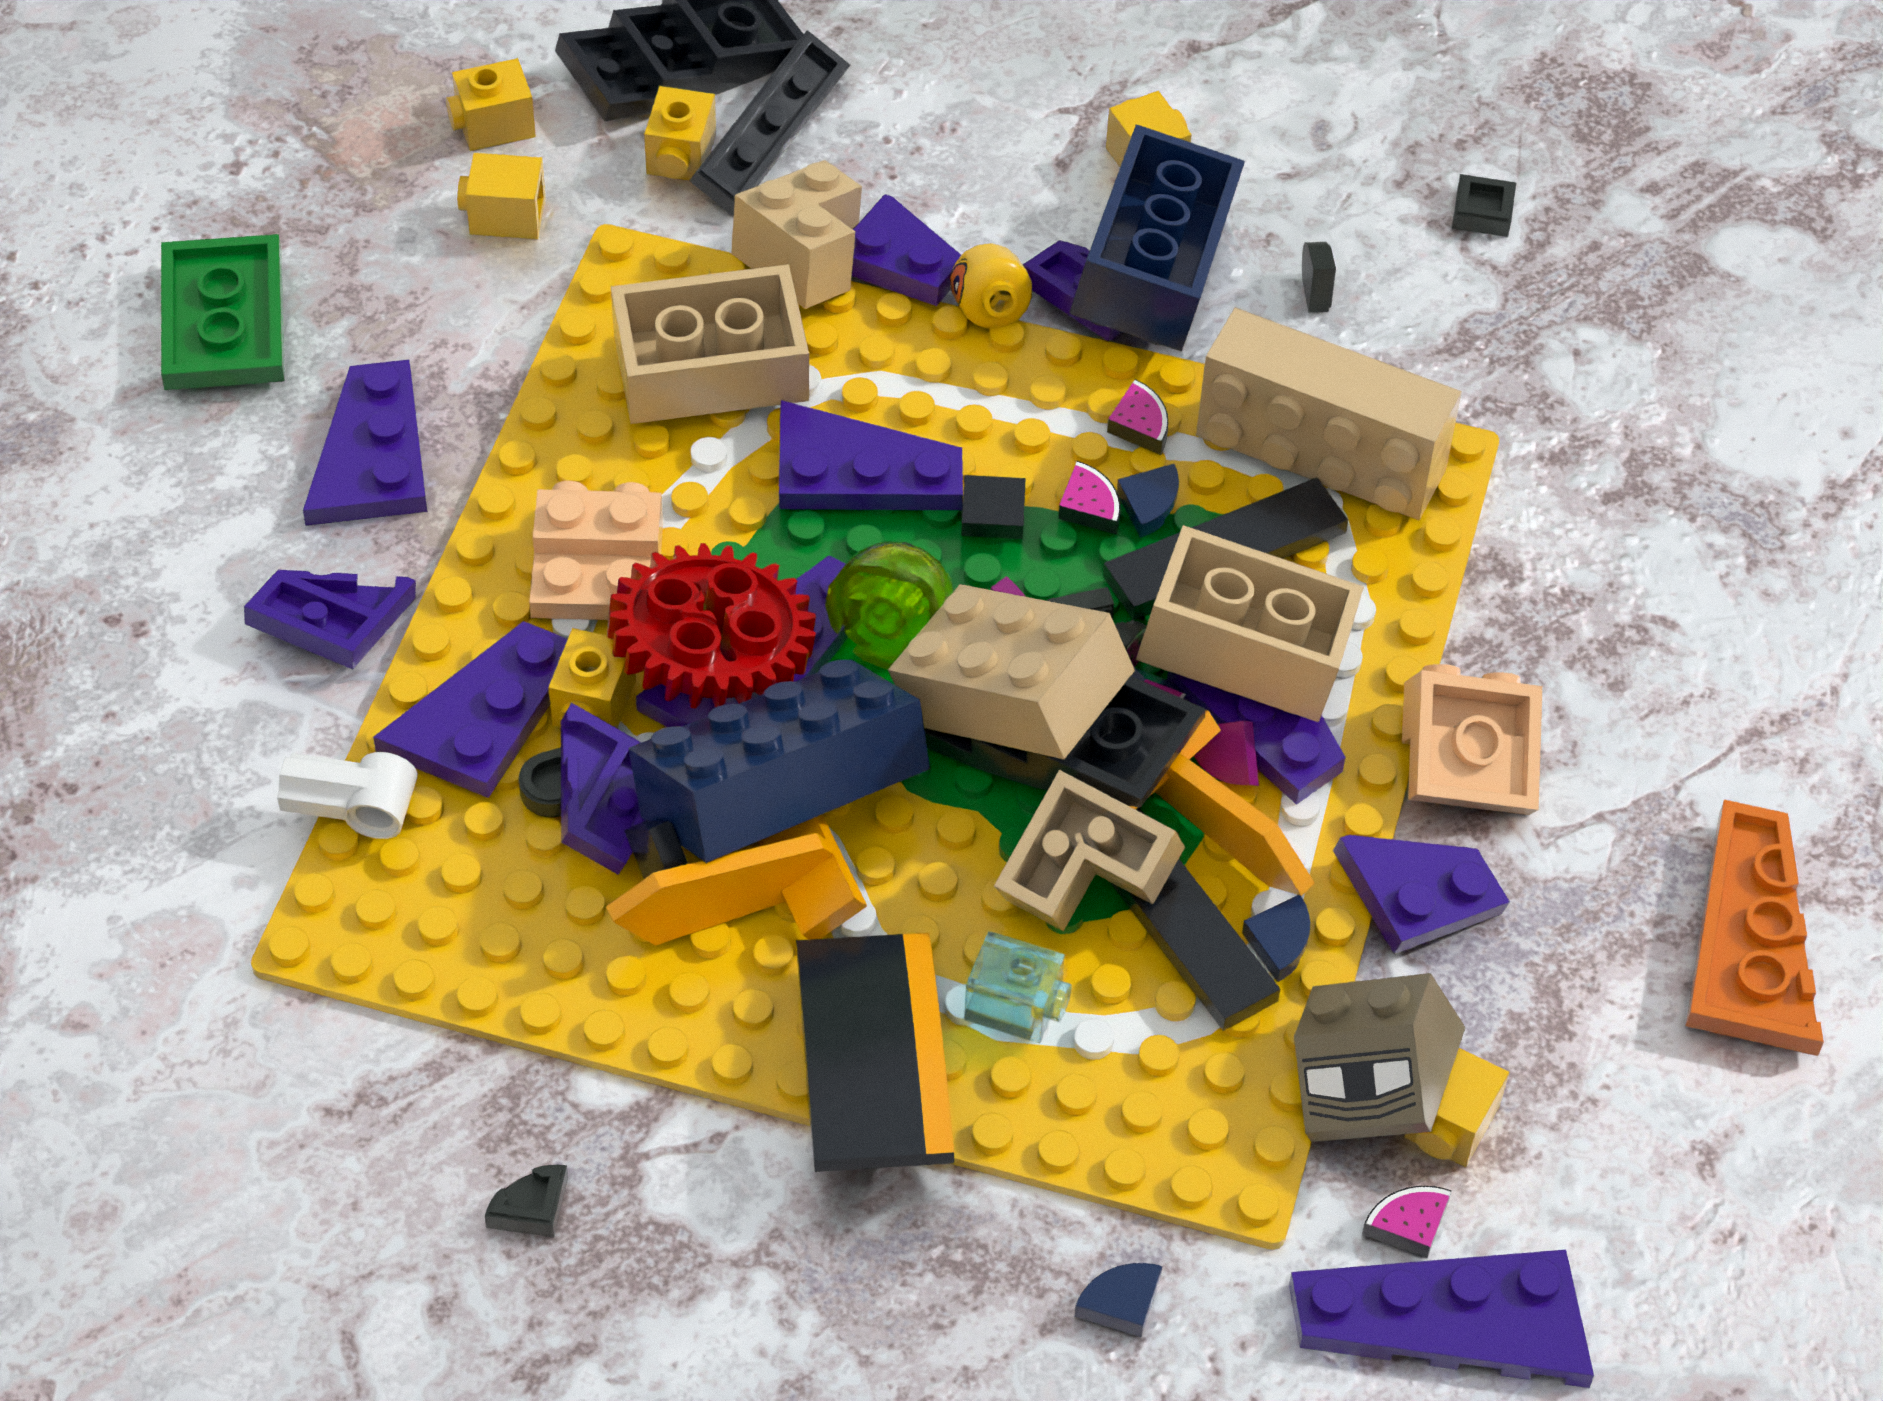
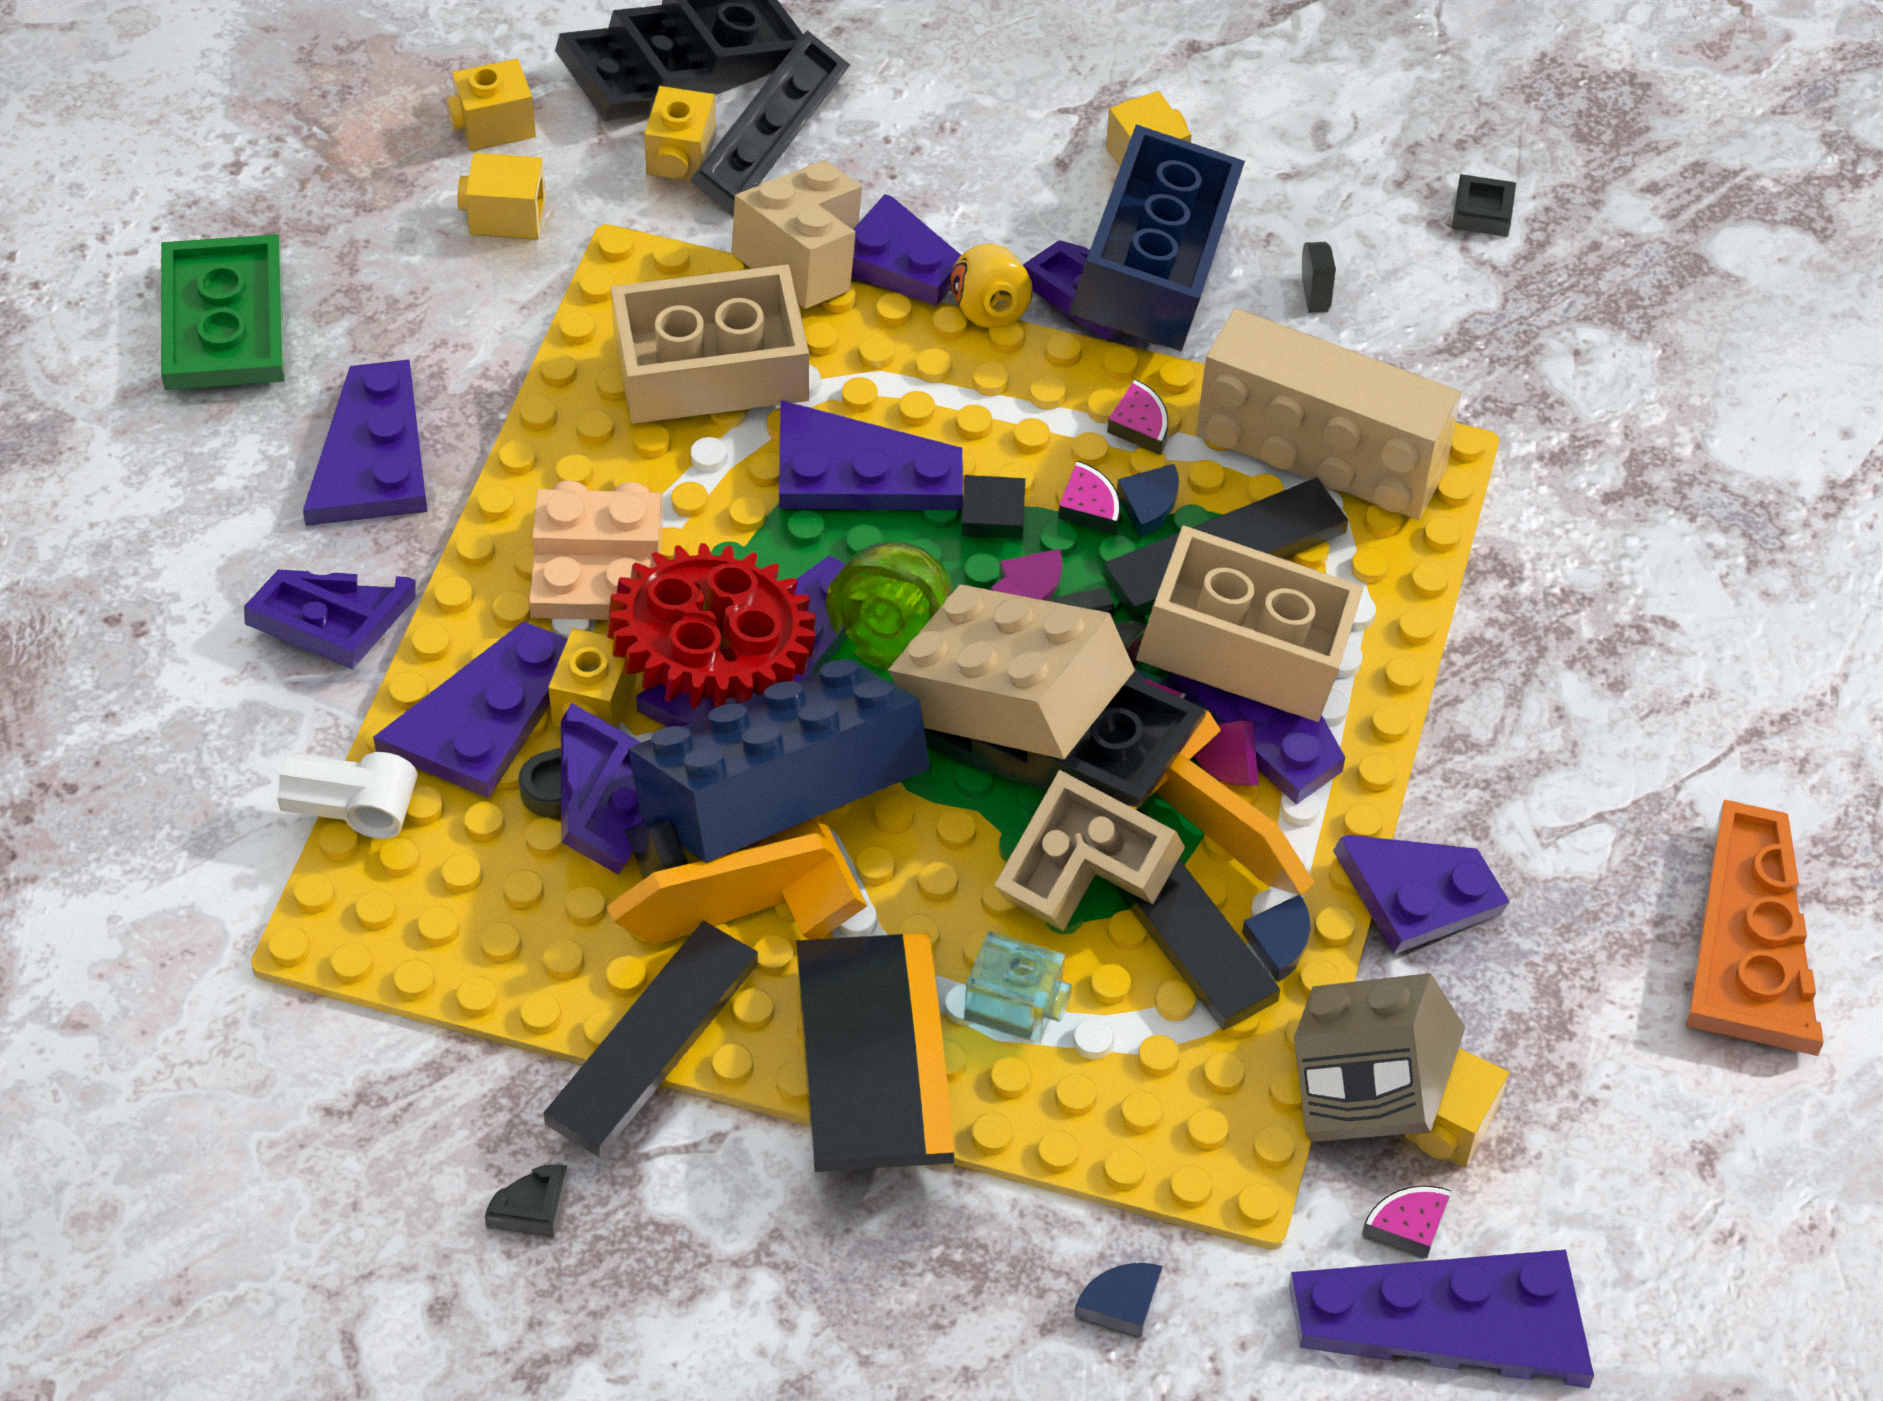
(650, 1039): none -> black tile
(1035, 574): none -> magenta tile
(1473, 739): light nougat plate -> none

